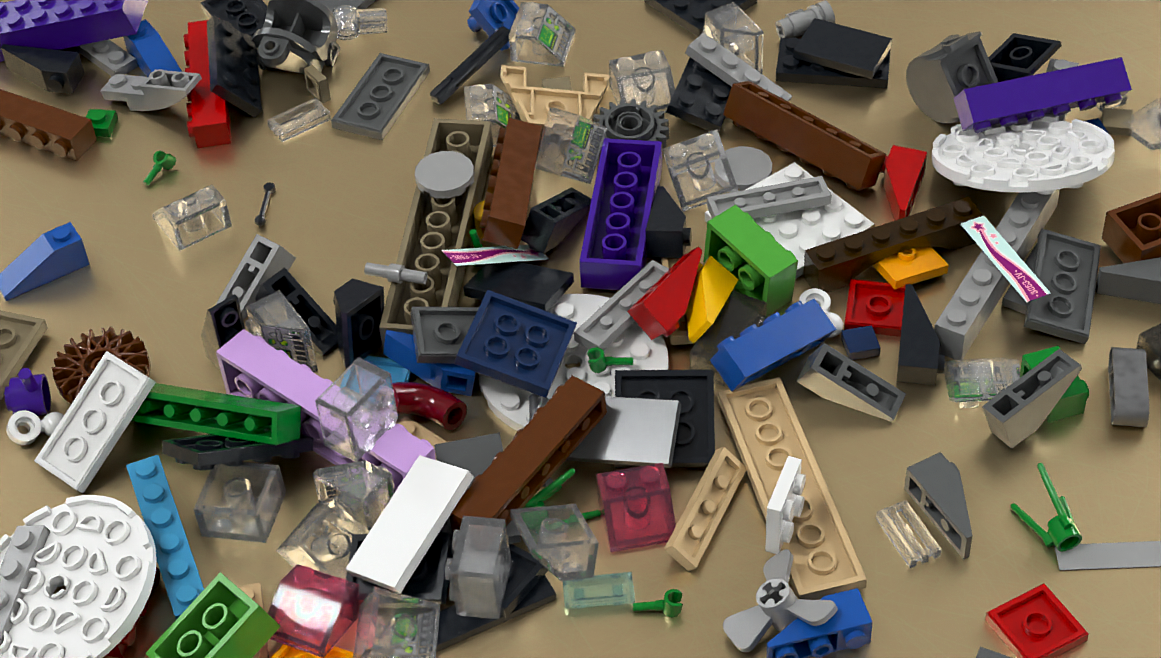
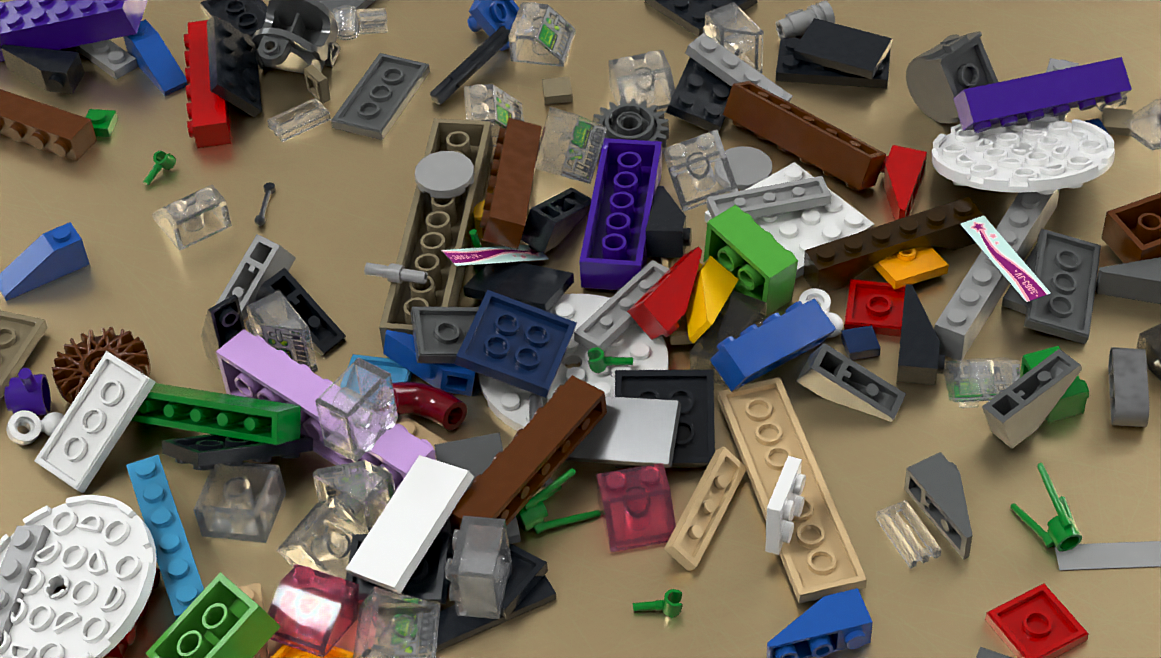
(153, 92): light grey slope -> none
(358, 319): black slope -> none
(534, 102): tan wing -> none
(558, 539): clear slope -> none
(599, 591): clear light blue tile -> none
(776, 607): light grey piece -> none
(1022, 56): black slope -> none

